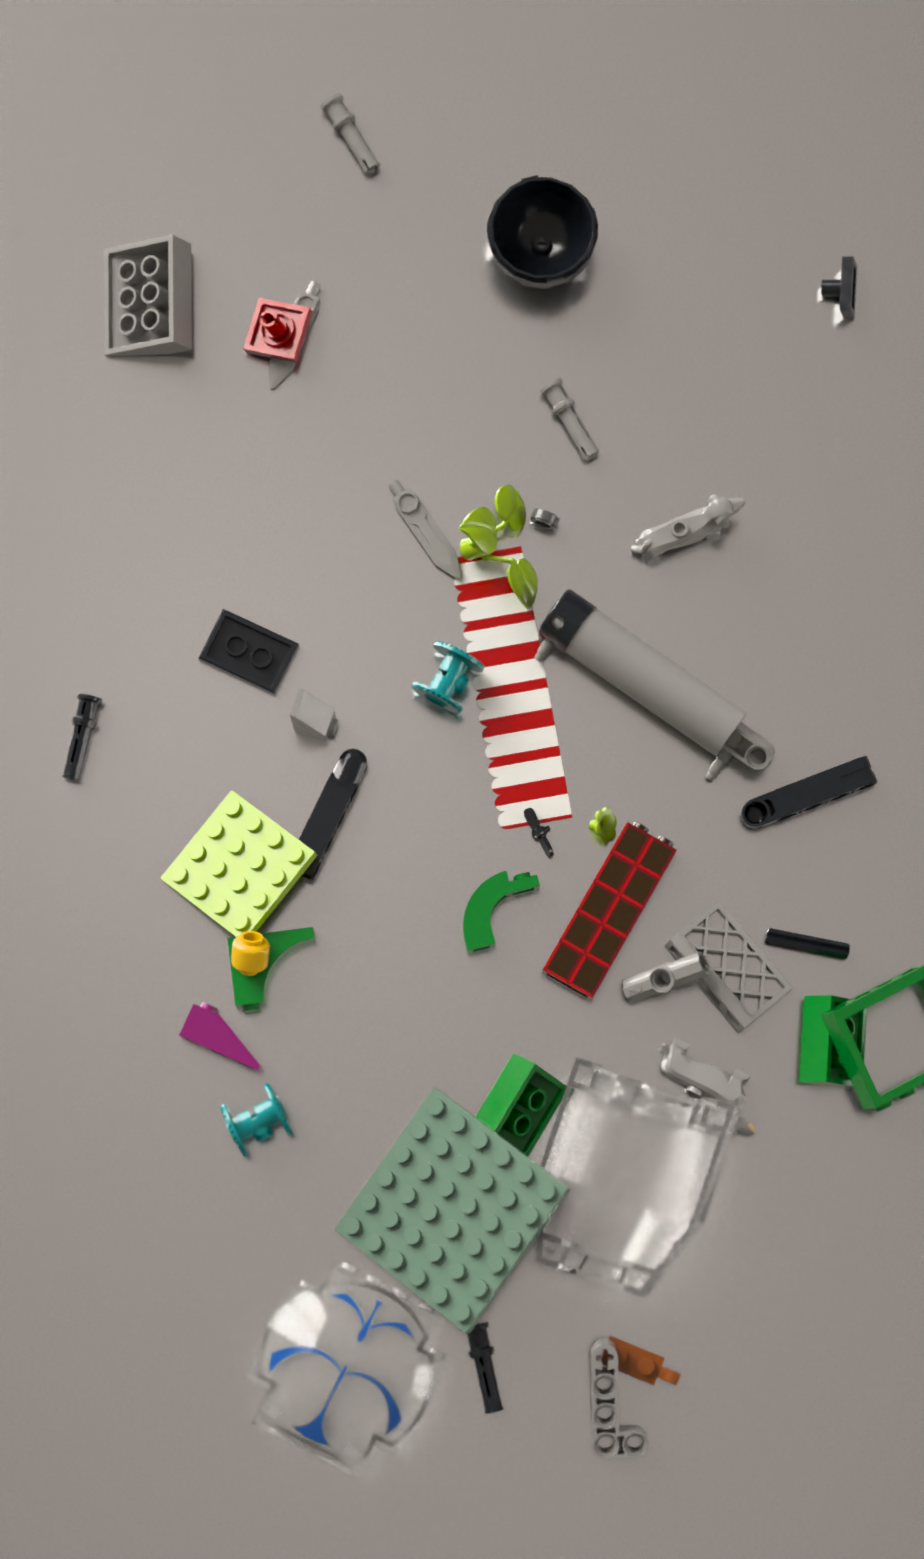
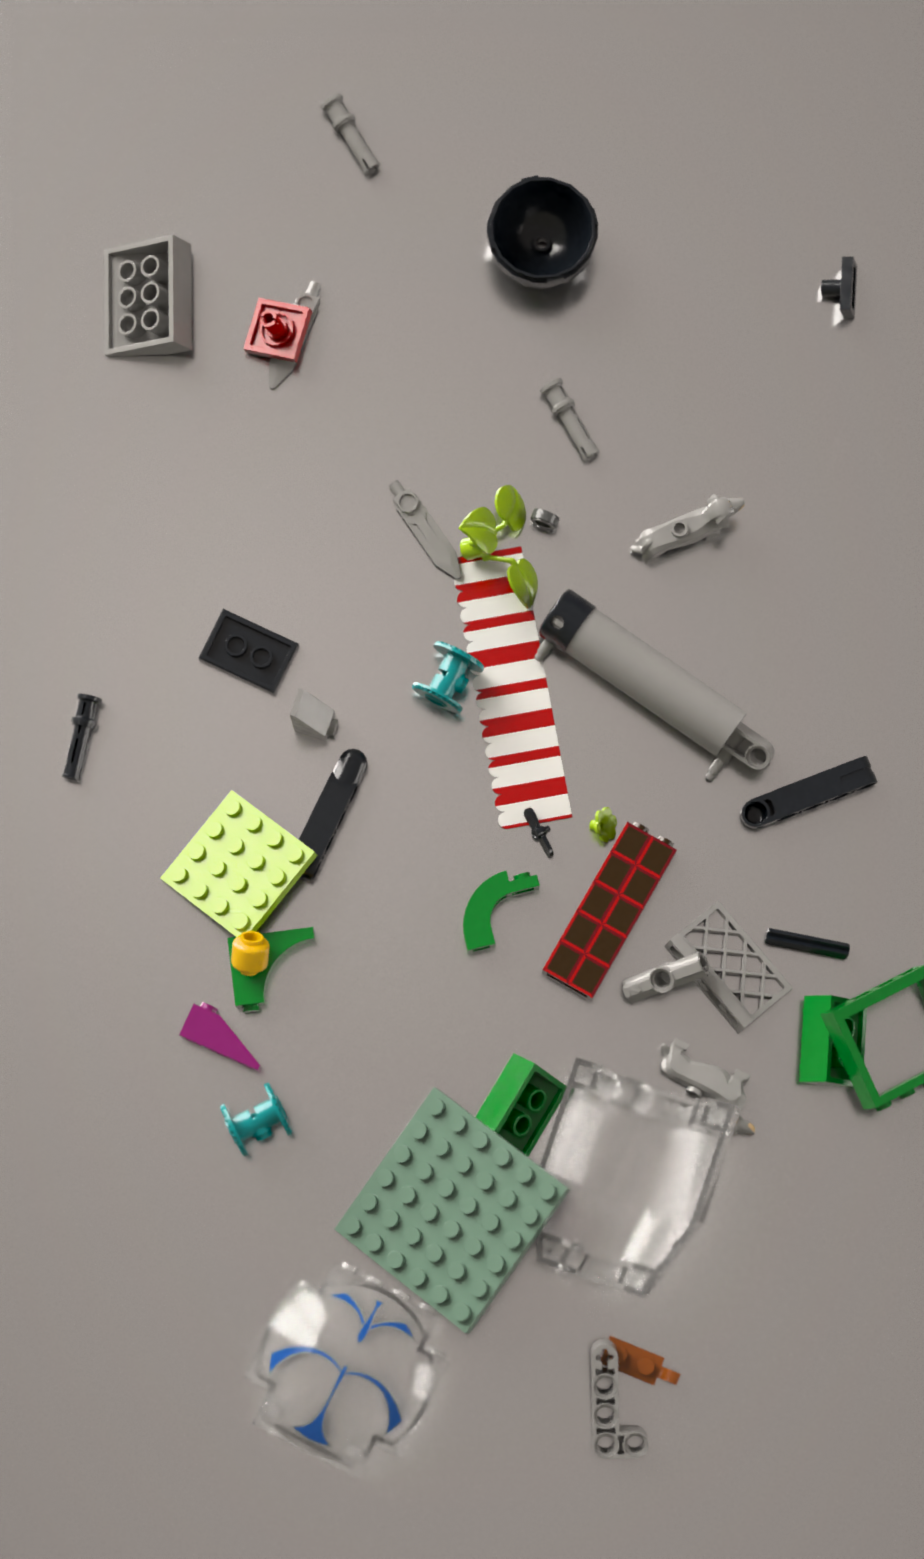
(481, 1353): black pin -> none

